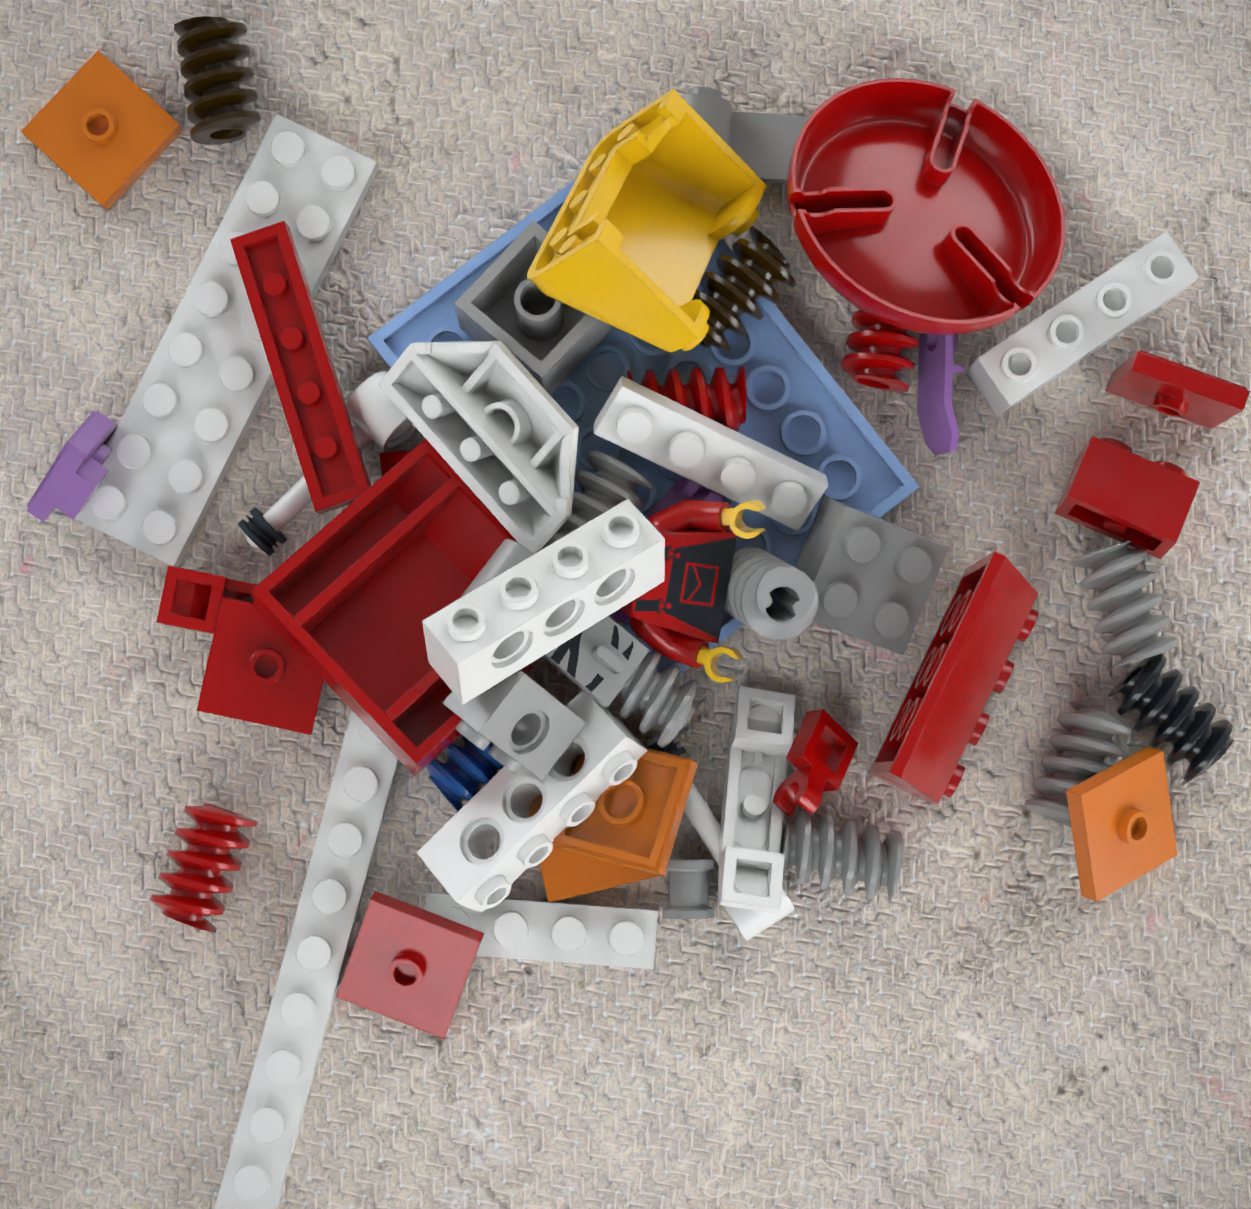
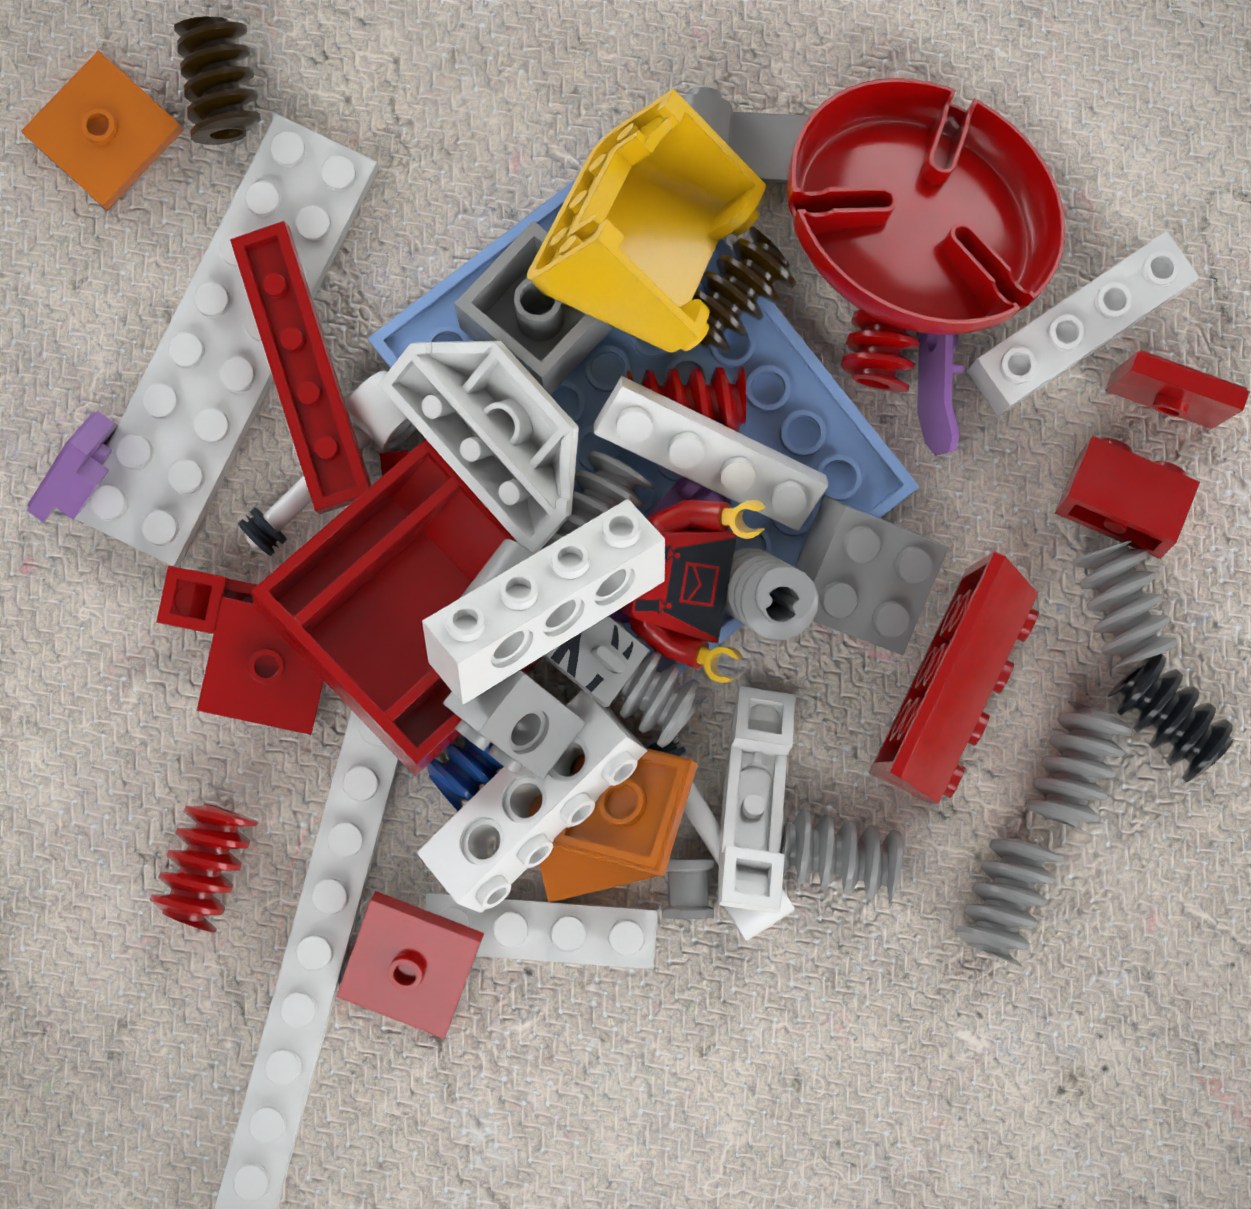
(821, 758): red plate -> none
(1008, 897): none -> light grey piece
(1121, 823): orange plate -> none

